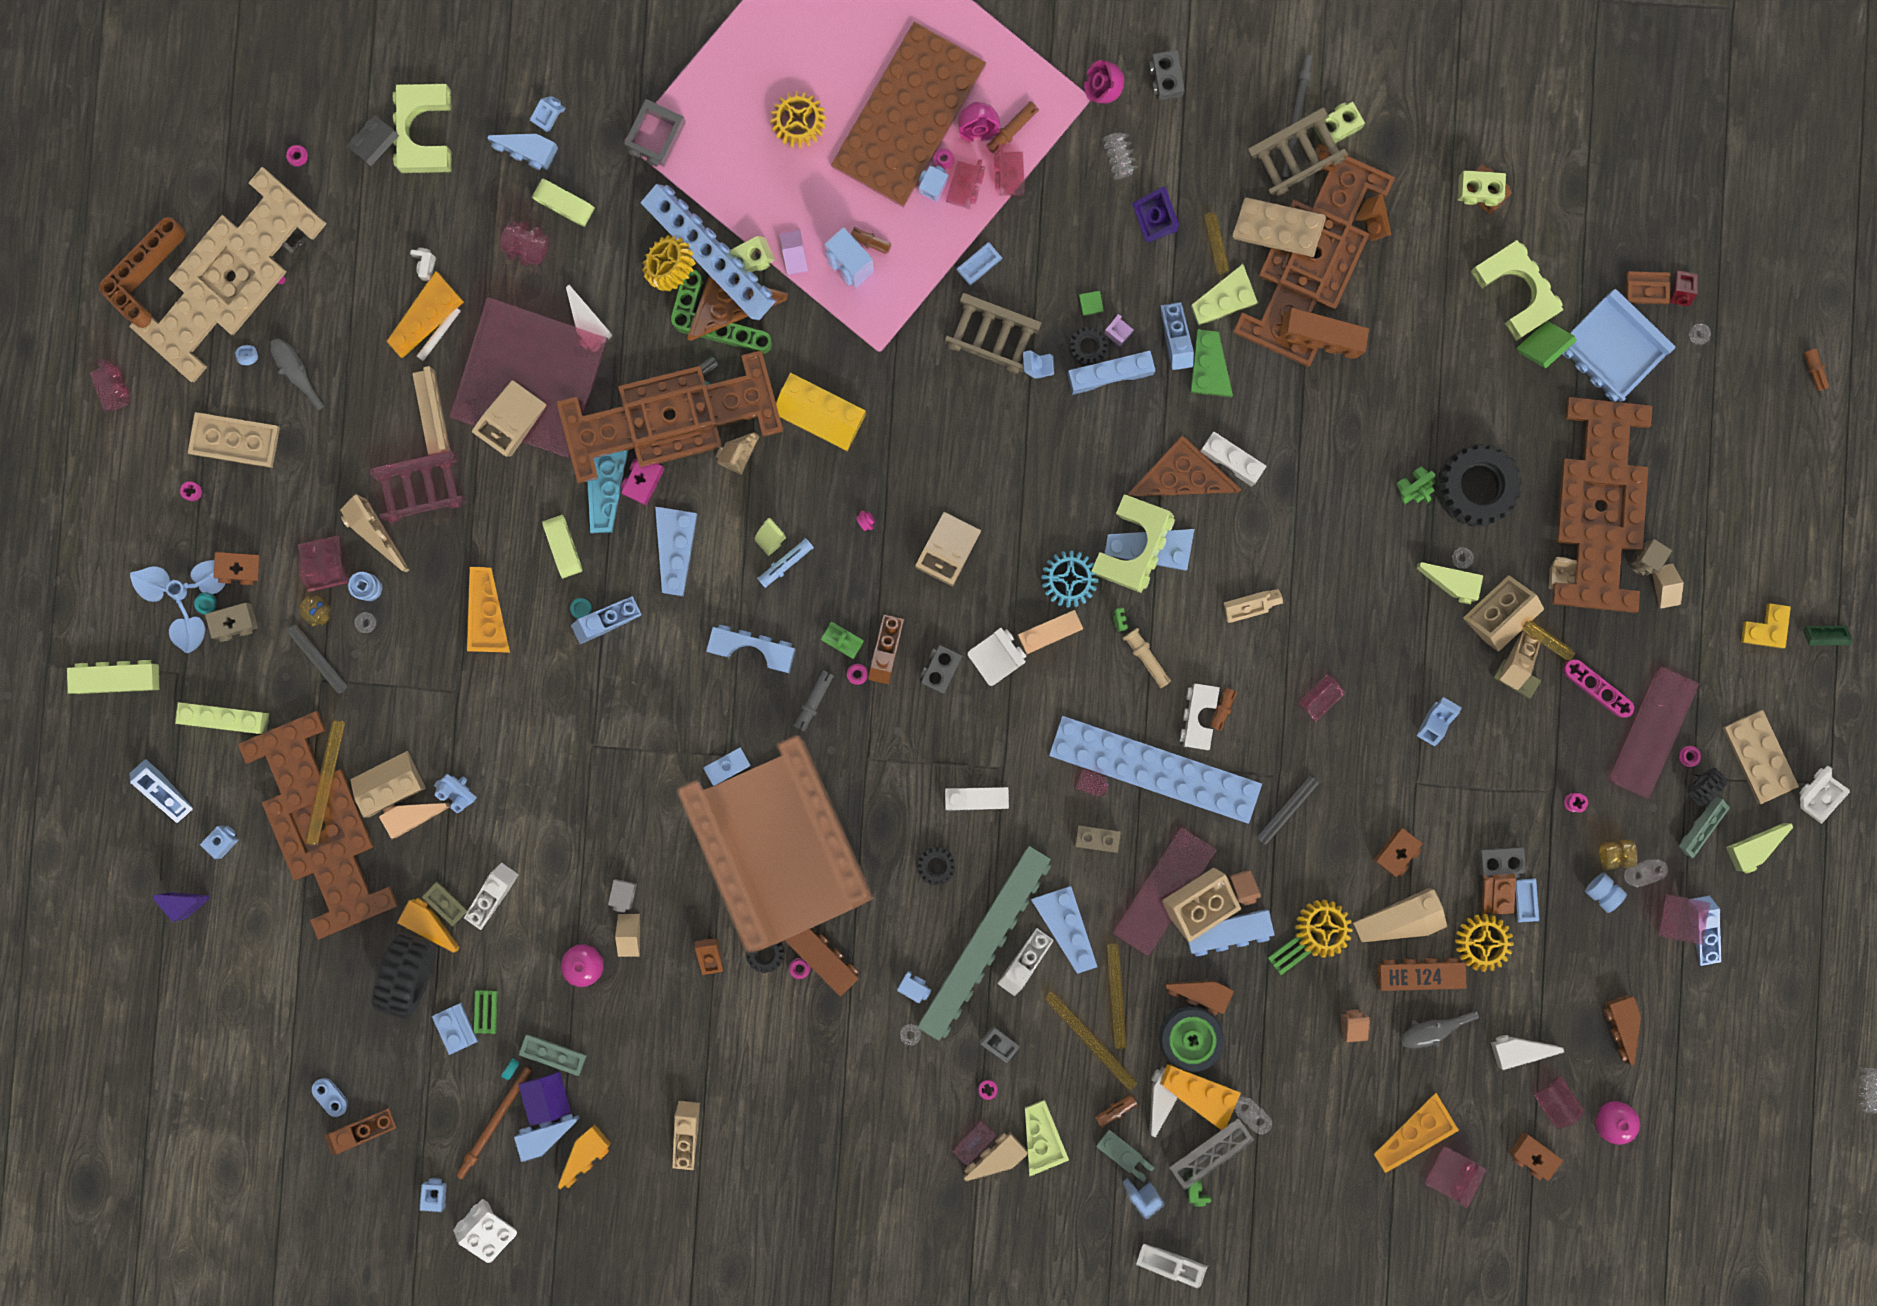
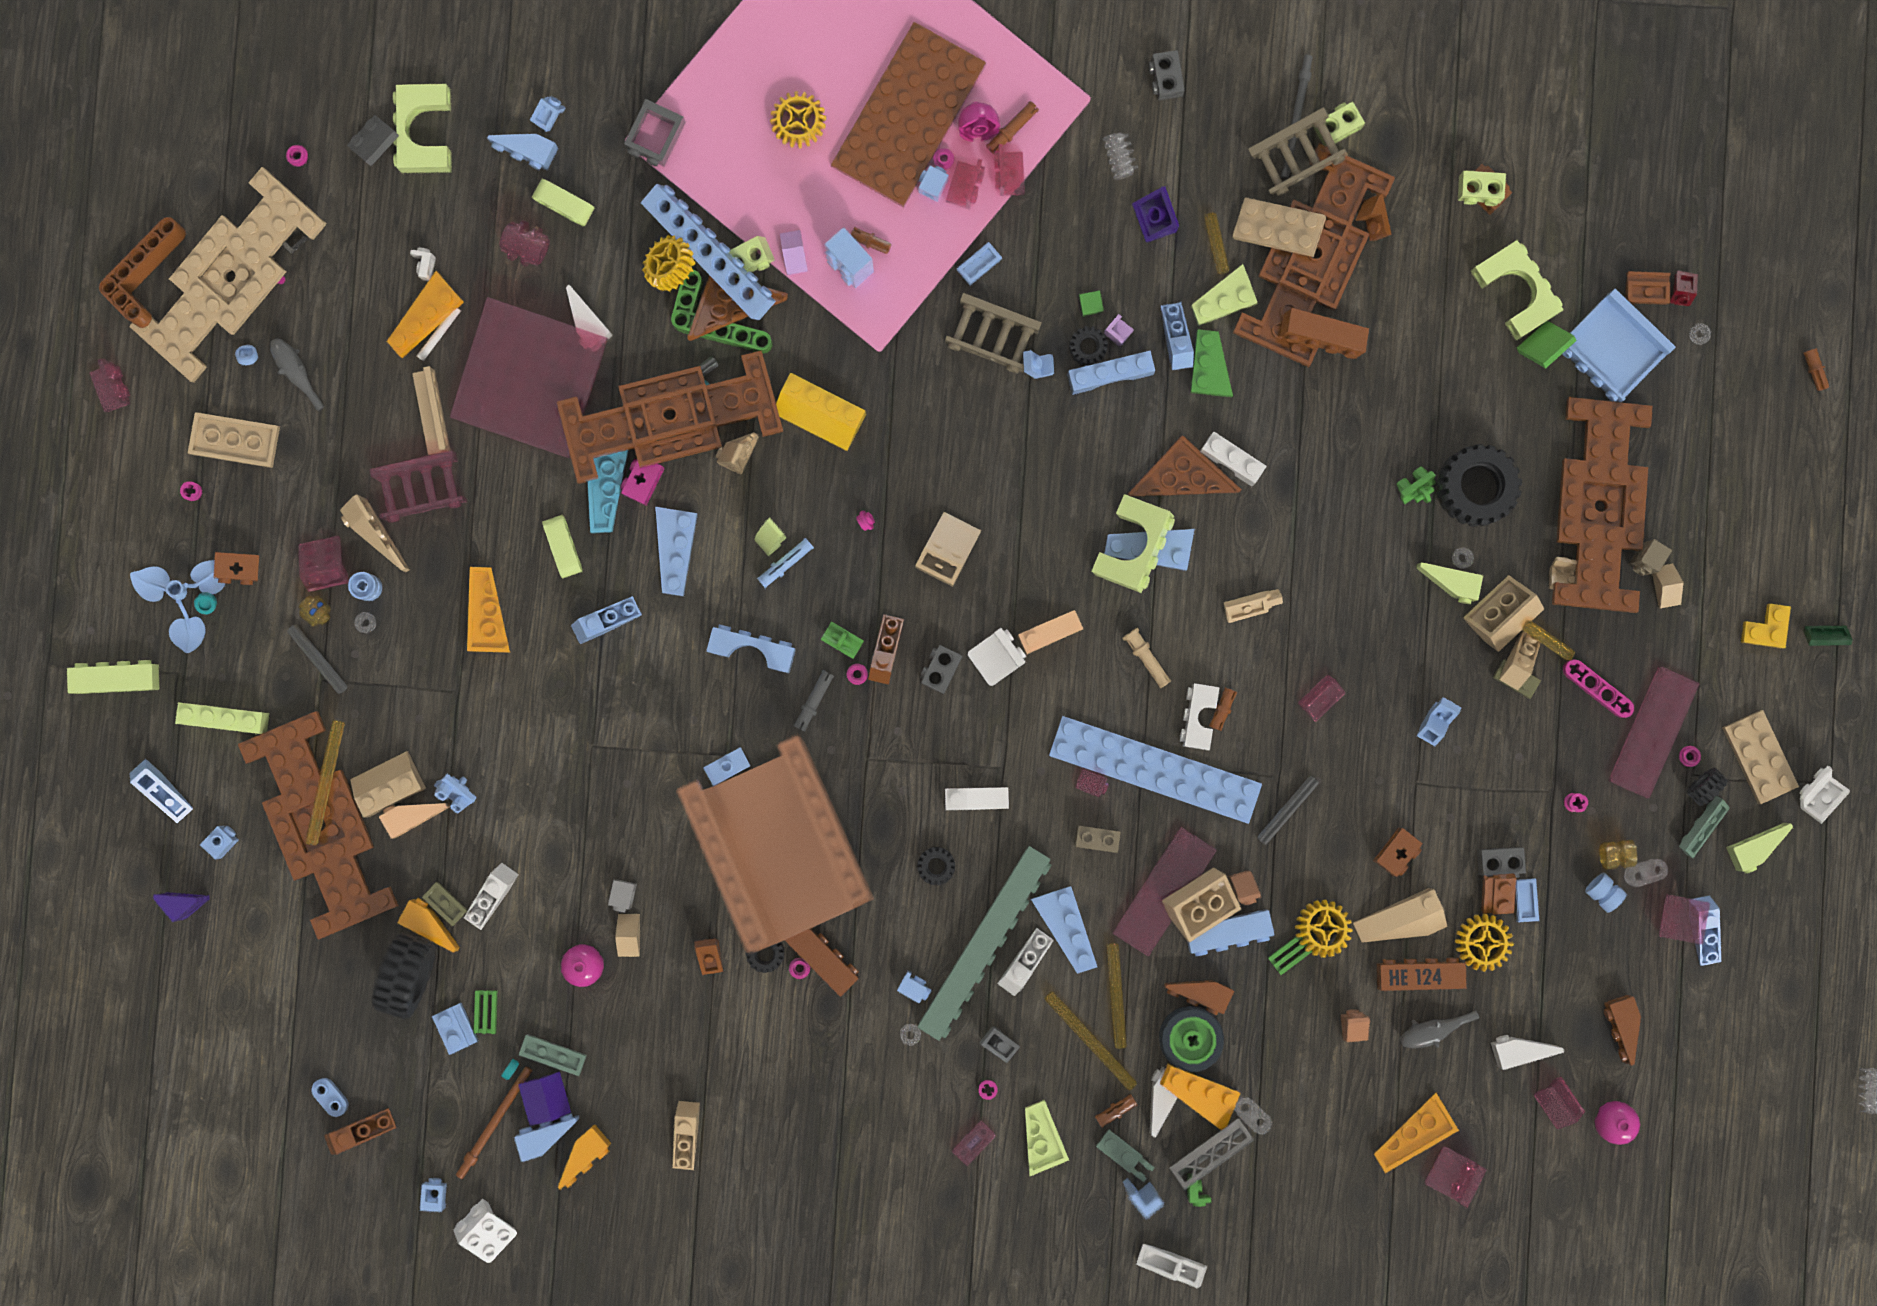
(219, 622): dark tan brick -> none
(509, 419): tan slope -> none
(580, 608): teal tile -> none
(1001, 1157): tan slope -> none
(1071, 560): medium azure gear -> none
(1104, 82): dark pink cylinder -> none
(1118, 620): bright green tile -> none
(1527, 1147): dark orange brick -> none

